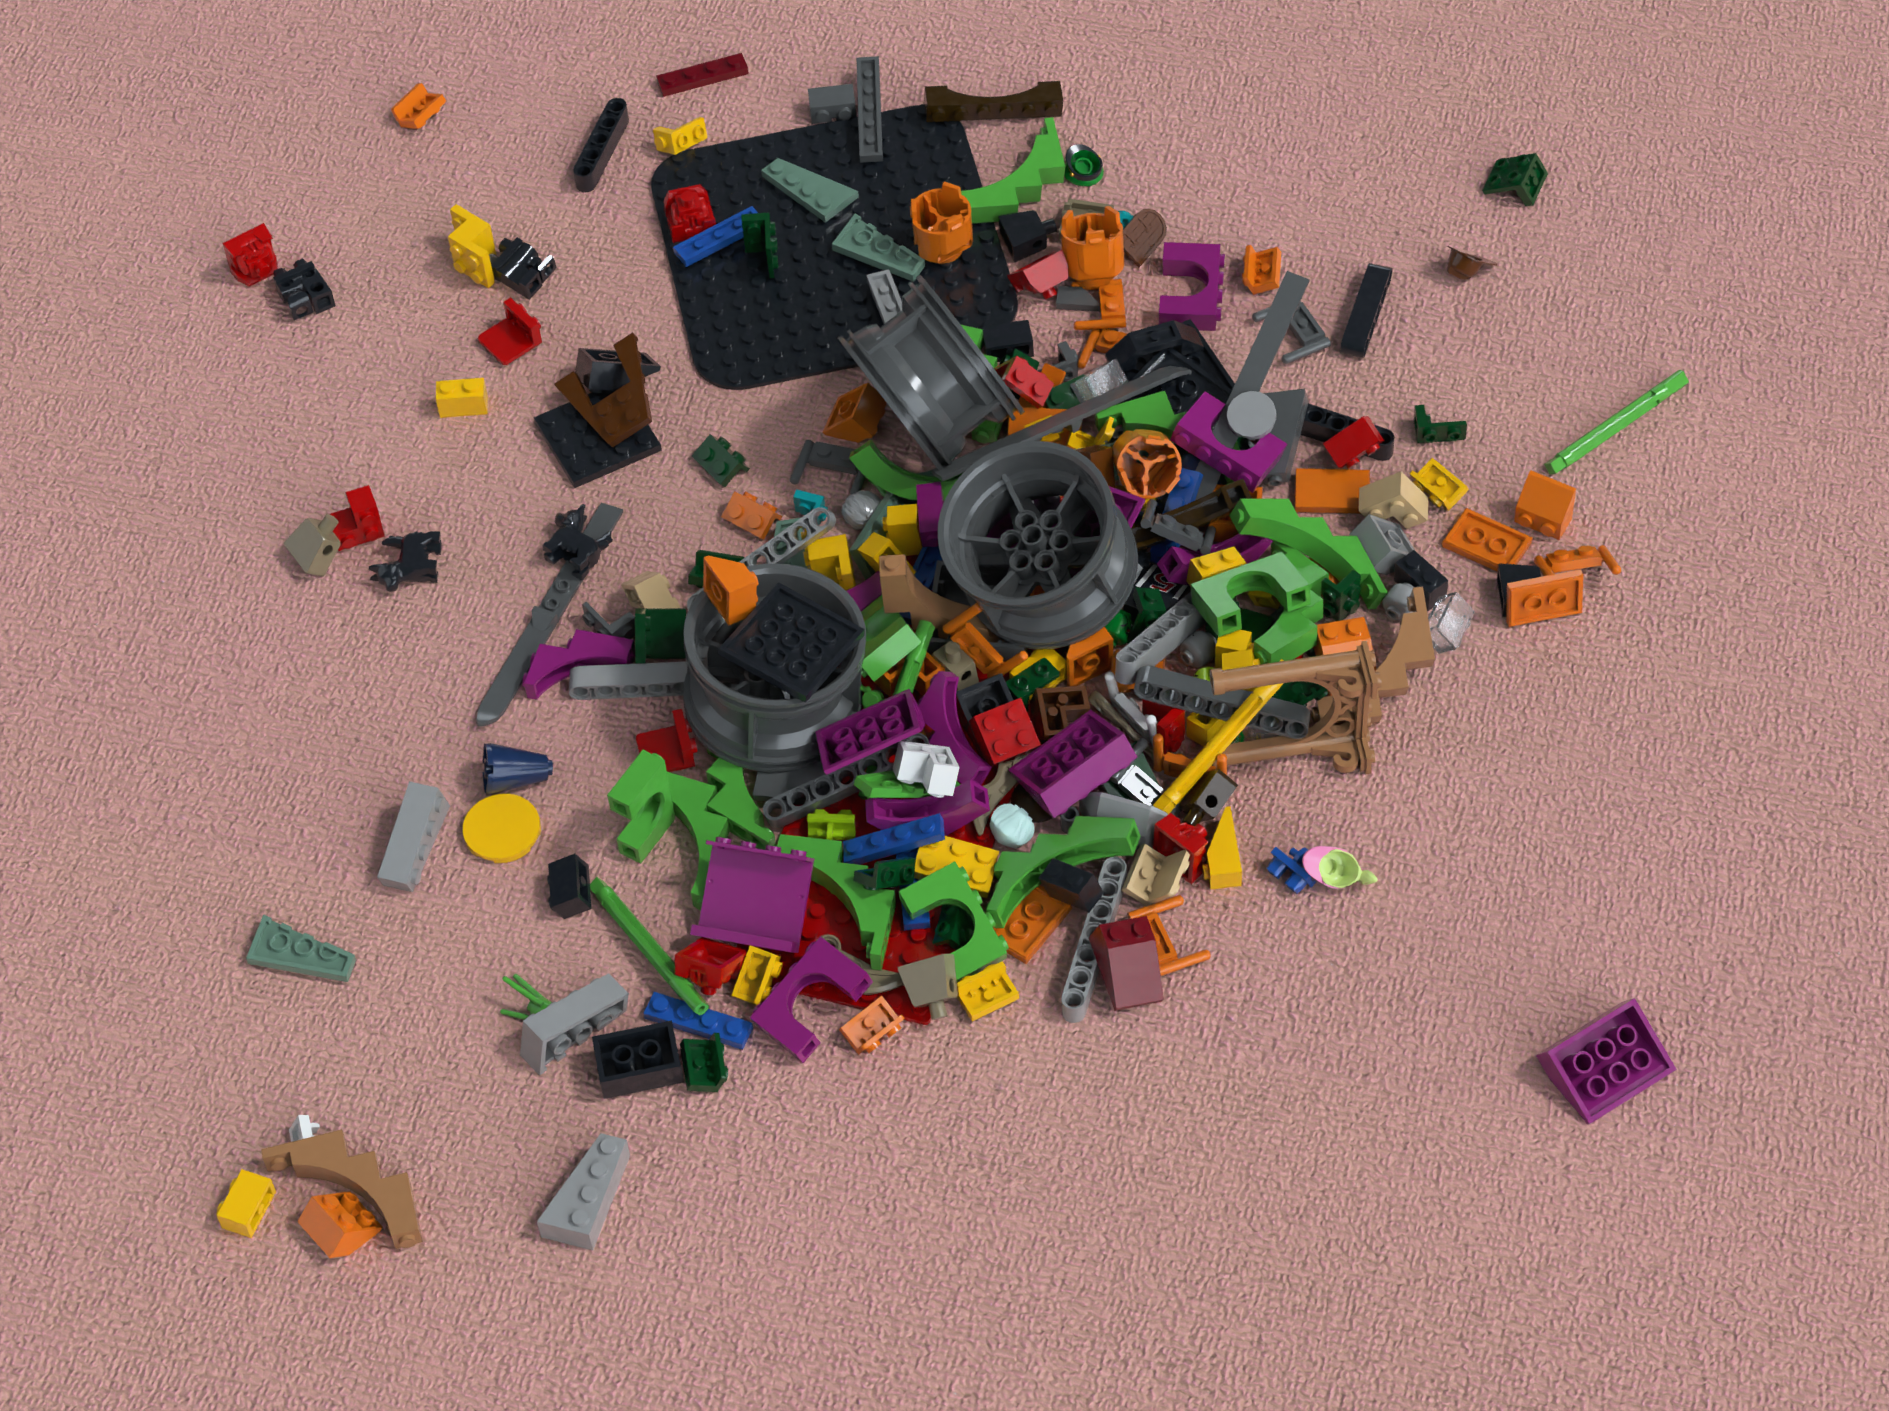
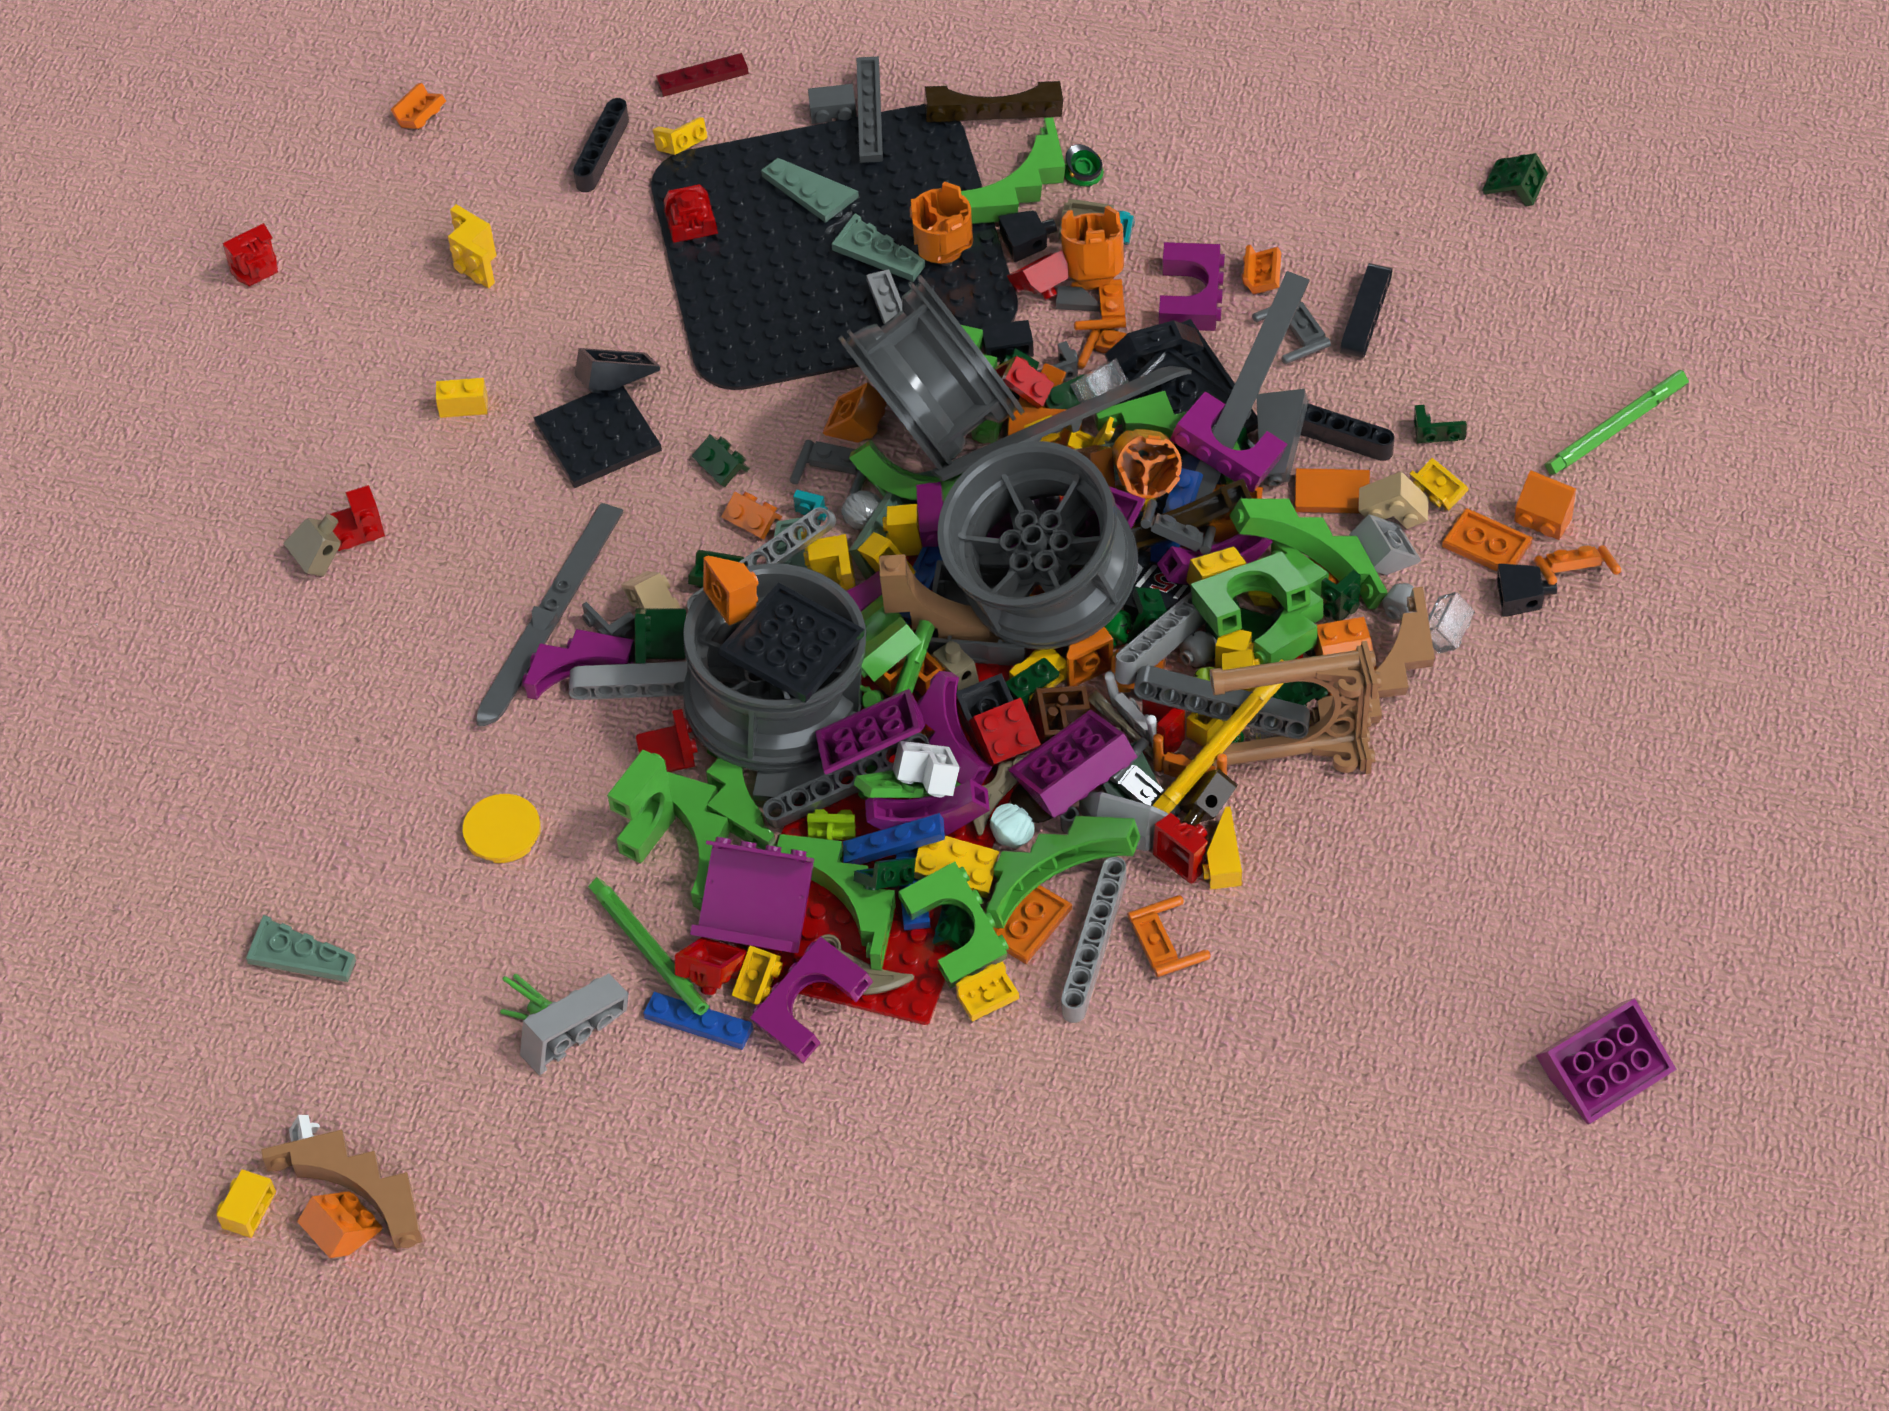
(302, 288): black hips -> none
(413, 560): black animal -> none
(413, 836): light grey wedge -> none
(512, 335): red bracket -> none
(512, 768): dark blue cone -> none
(514, 265): black hips -> none
(569, 886): black brick -> none
(574, 545): black animal -> none
(586, 1196): light grey wedge -> none
(623, 410): reddish brown wing -> none
(637, 1059): black brick -> none
(704, 1064): dark green bracket -> none
(711, 239): blue plate -> none
(758, 237): dark green bracket -> none
(870, 1025): orange bracket -> none
(931, 983): dark tan torso -> none
(977, 647): orange plate -> none
(1071, 885): black brick -> none
(1128, 962): slope -> none
(1143, 235): reddish brown window -> none
(1154, 875): tan bracket -> none
(1251, 415): light grey tile -> none
(1282, 862): blue hips -> none
(1335, 867): yellowish green hair -> none
(1354, 442): red brick -> none
(1419, 573): black brick -> none
(1465, 265): reddish brown piece -> none
(1544, 598): orange tile -> none

